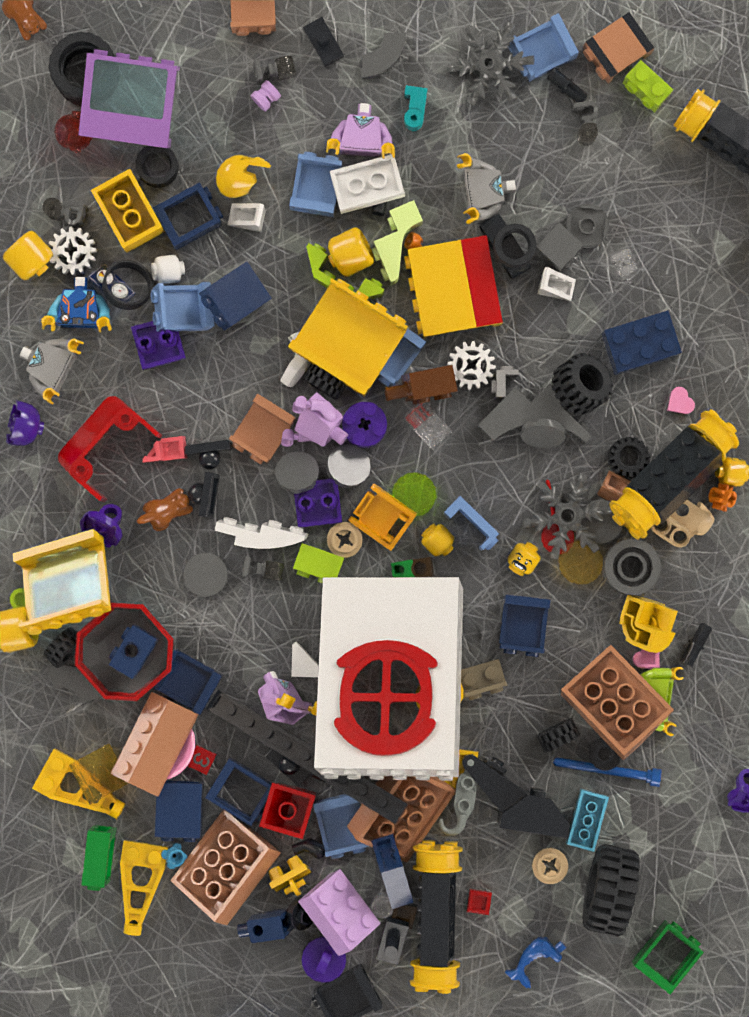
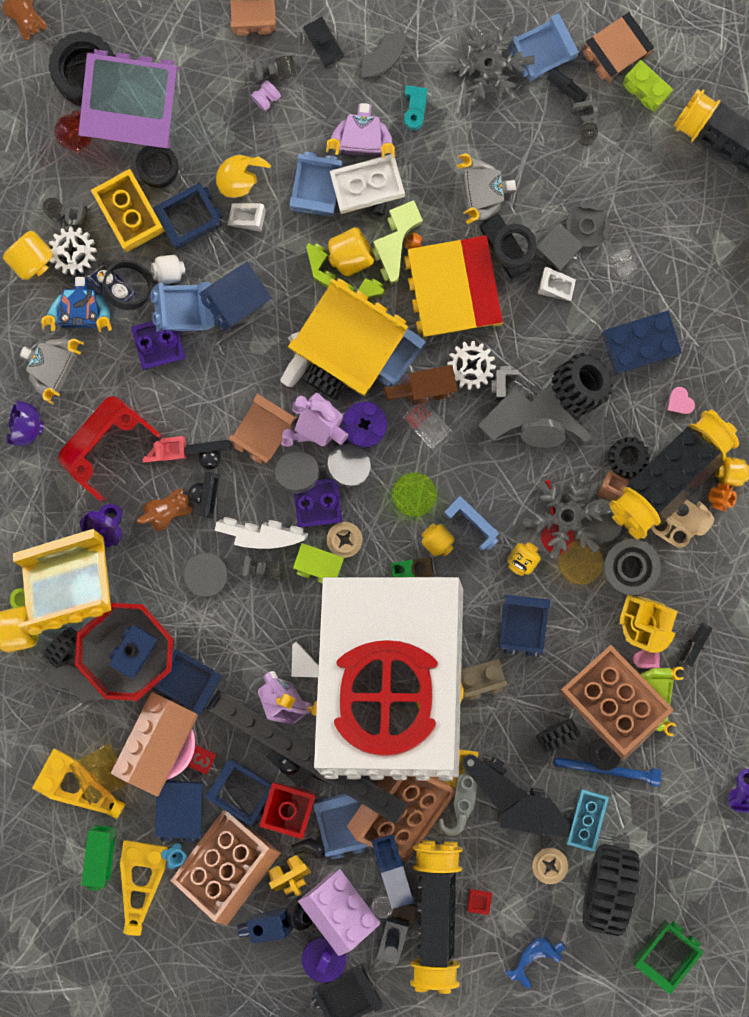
(379, 514): light orange container -> none

